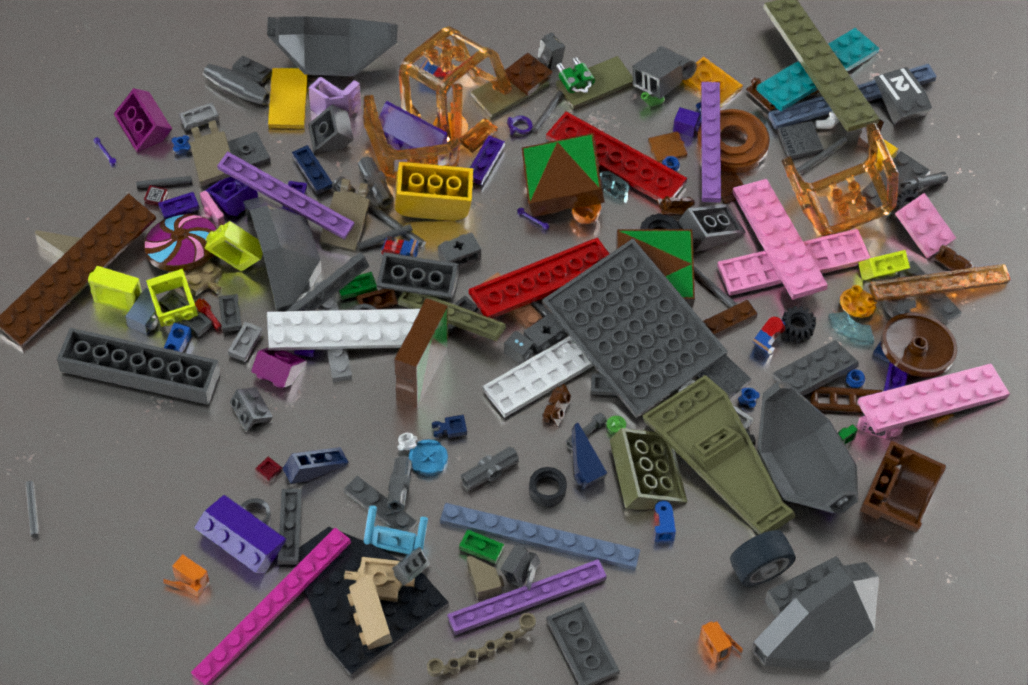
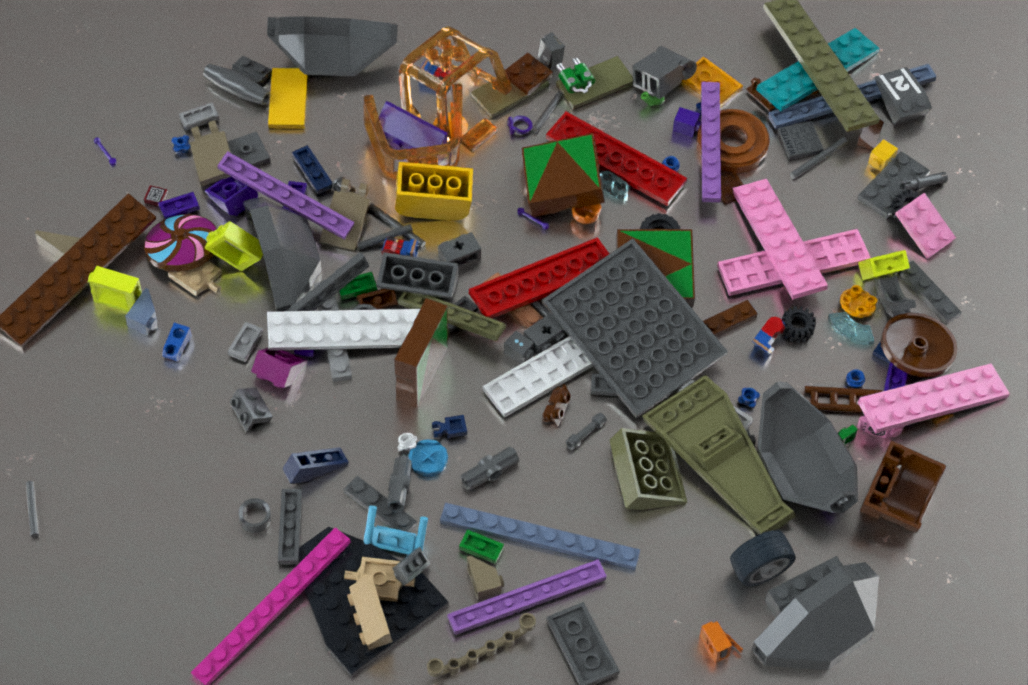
(138, 365): dark grey brick -> none
(142, 120): magenta slope -> none
(164, 182): dark grey bar -> none
(169, 282): neon yellow window -> none
(190, 576): orange piece -> none
(198, 324): dark grey plate -> none
(204, 307): red bar -> none
(211, 209): bright pink plate -> none
(230, 313): dark grey plate -> none
(240, 534): dark purple slope -> none
(268, 469): dark red tile -> none
(328, 95): lavender piece -> none
(330, 130): dark grey slope -> none
(376, 181): dark grey piece -> none
(486, 158): dark purple plate -> none
(520, 566): dark grey piece -> none
(550, 473): black tyre -> none
(587, 465): dark blue slope -> none
(615, 423): bright green tile -> none
(666, 526): blue leg -> none
(667, 145): clear orange piece -> none
(675, 206): reddish brown hinge -> none
(711, 225): dark grey slope -> none
(714, 288): dark grey bar -> none
(727, 376): dark grey tile -> none
(811, 206): clear orange windscreen -> none
(817, 368): dark grey plate -> none
(829, 123): white arm -> none
(939, 282): clear orange plate -> none
(952, 260): reddish brown hinge -> none

